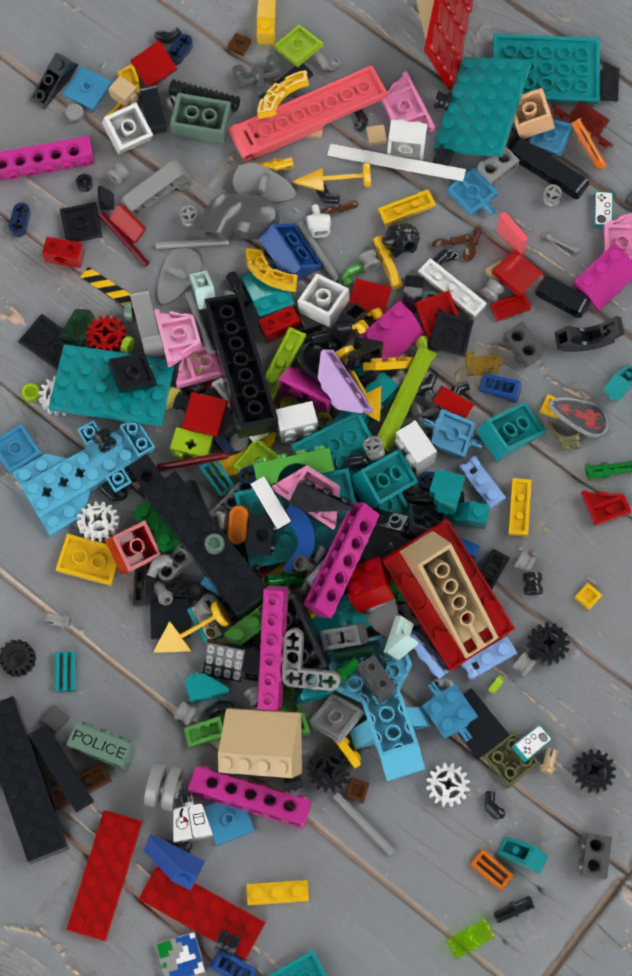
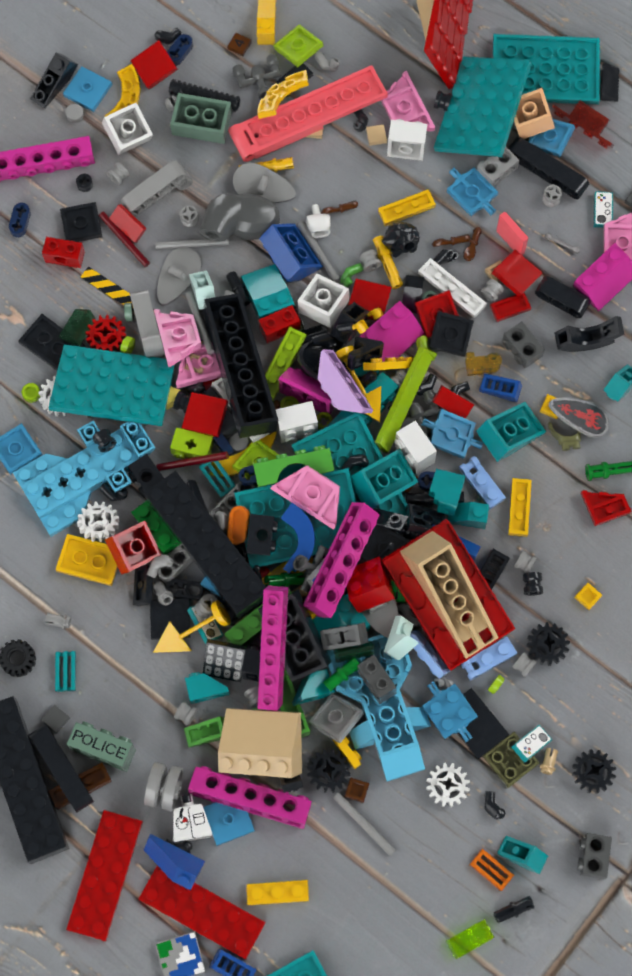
(105, 199): black slope -> none
(123, 92): tan brick -> none
(132, 373): black plate -> none
(153, 109): black beam -> none
(214, 544): sand green tile -> none
(219, 706): black arm -> none
(232, 944): black wheel -> none
(260, 269): yellow tile -> none
(270, 502): white sticker -> none
(296, 667): light grey beam -> none
(314, 499): black slope -> none
(316, 178): yellow piece -> none
(326, 197): black arm -> none
(374, 448): light grey wheel -> none
(396, 162): white sticker -> none
(443, 156): black wheel -> none
(577, 126): orange pin -> none

